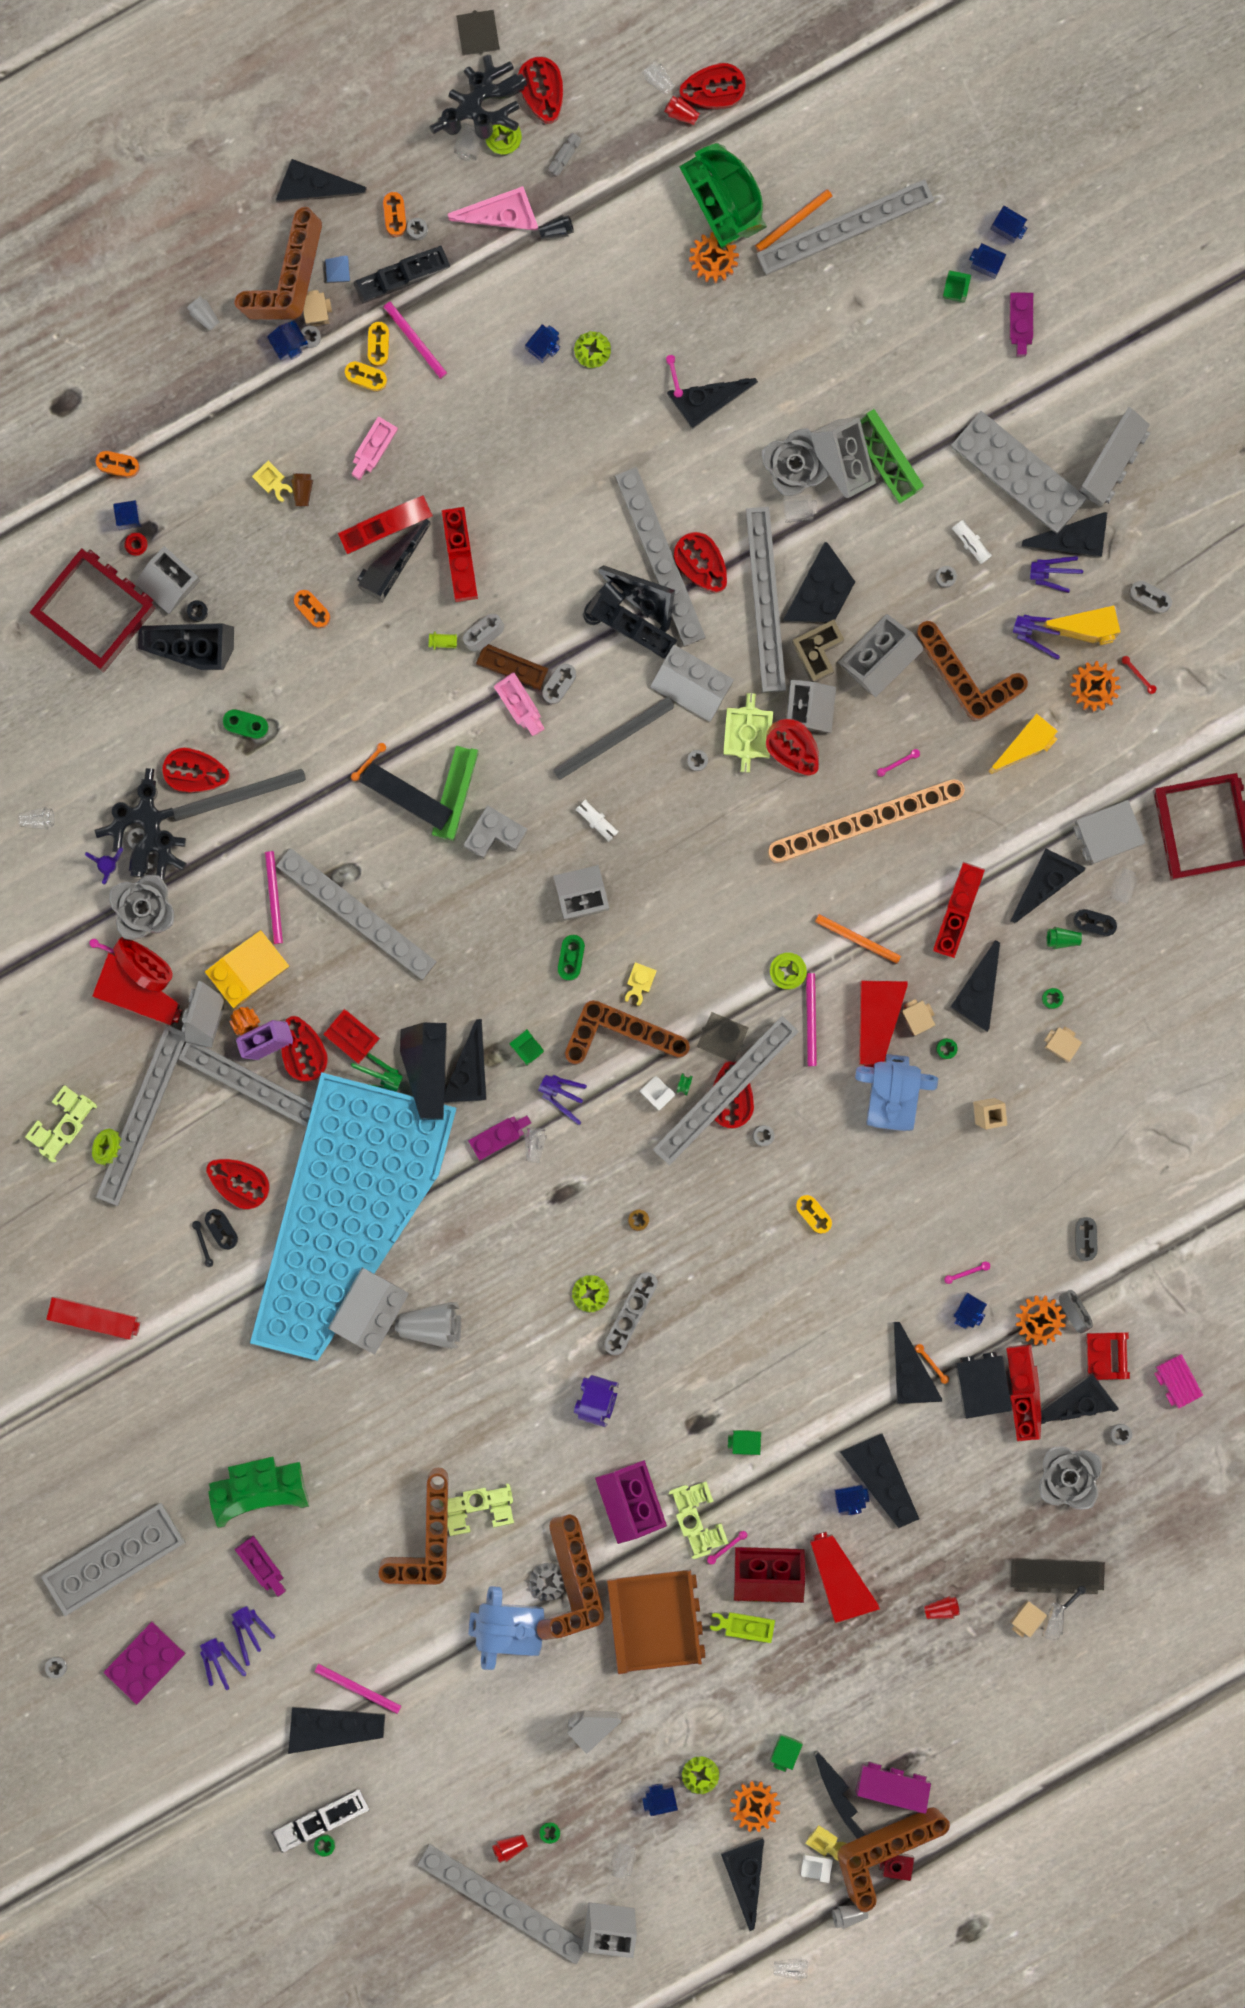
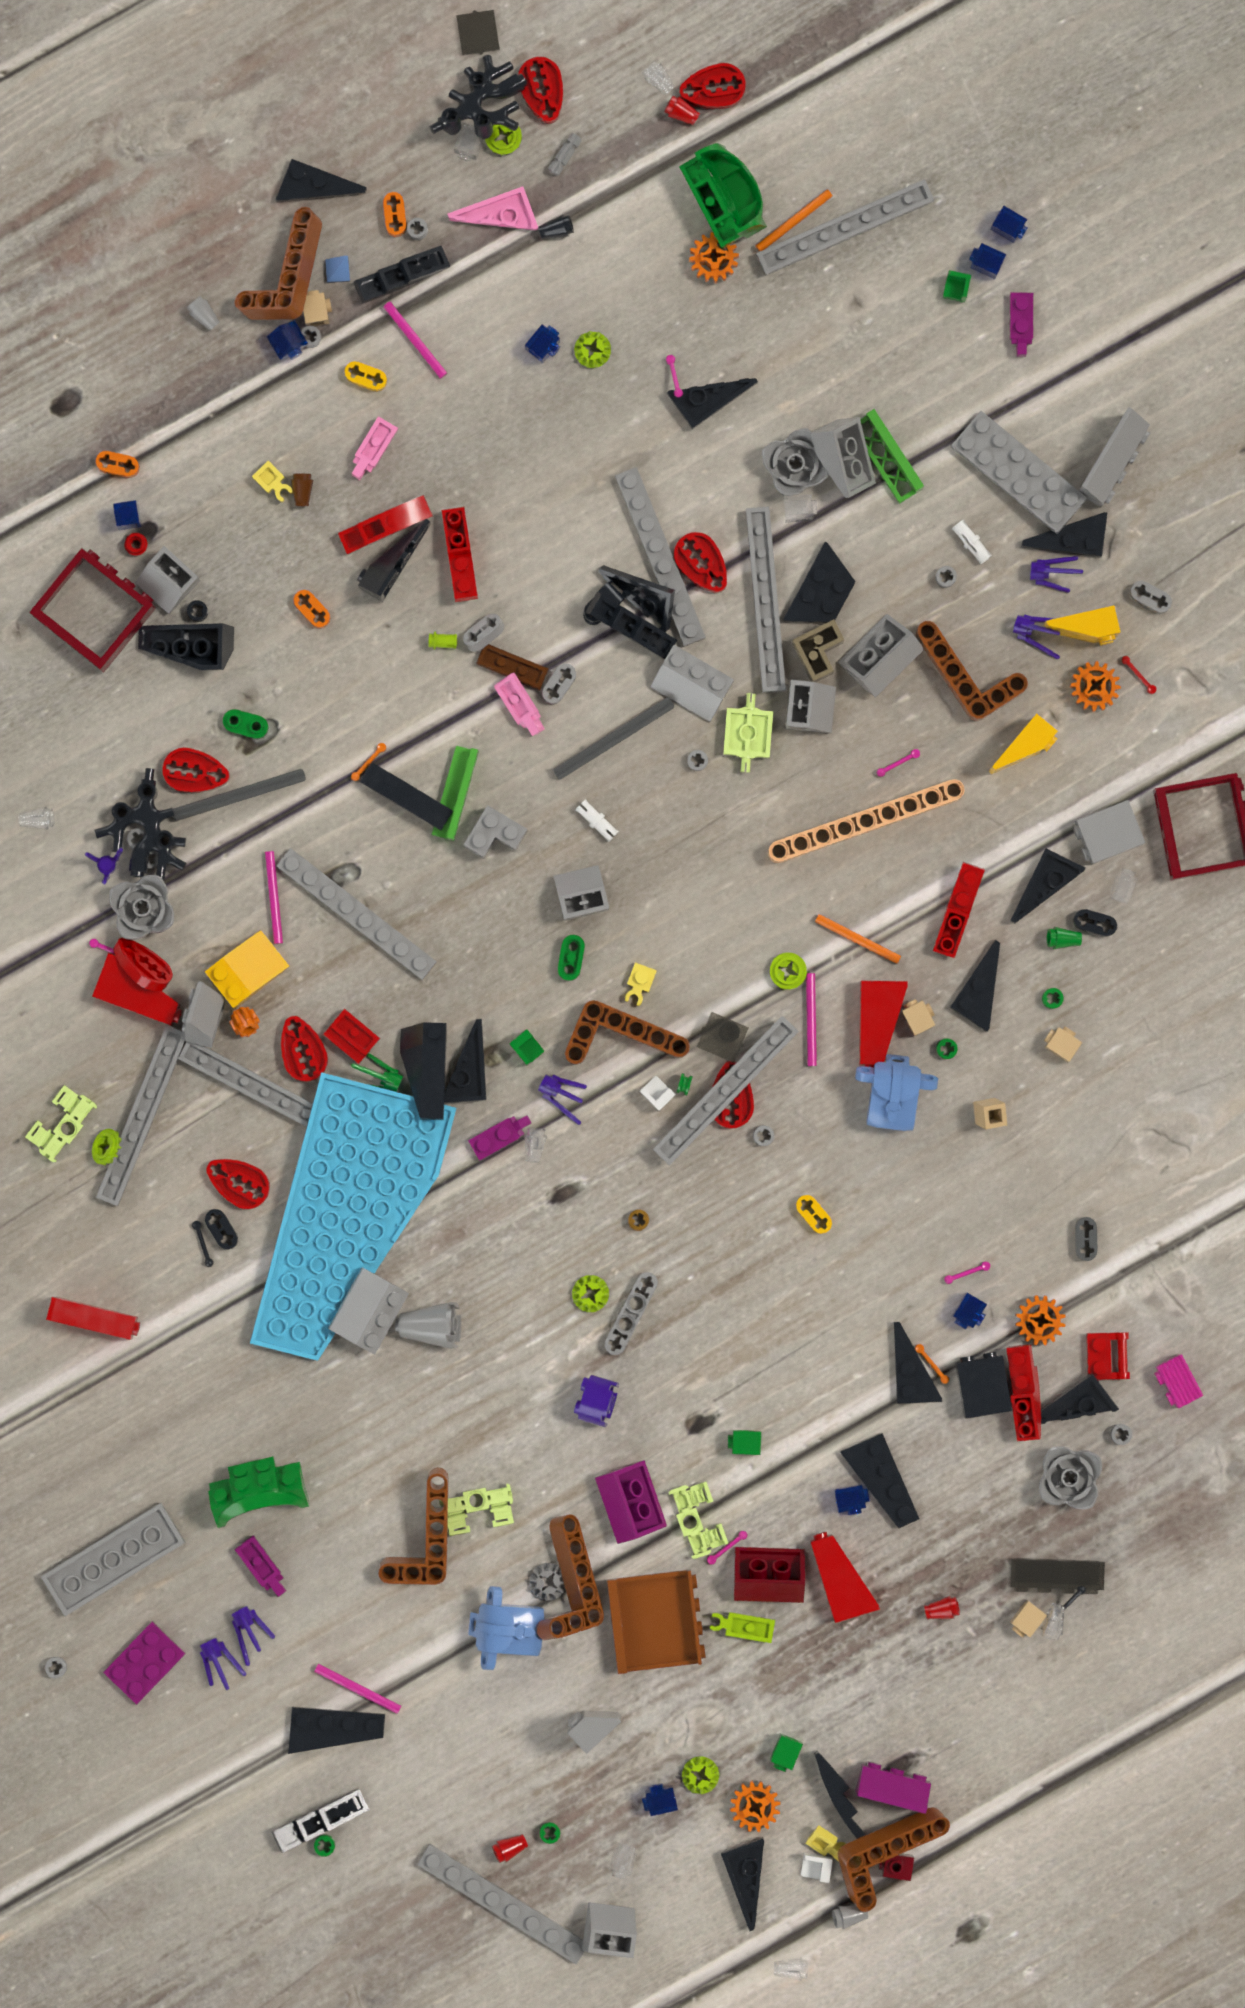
(264, 1040): medium lavender brick -> none
(384, 344): yellow beam -> none
(801, 738): red piece -> none
(1075, 1311): dark grey beam -> none

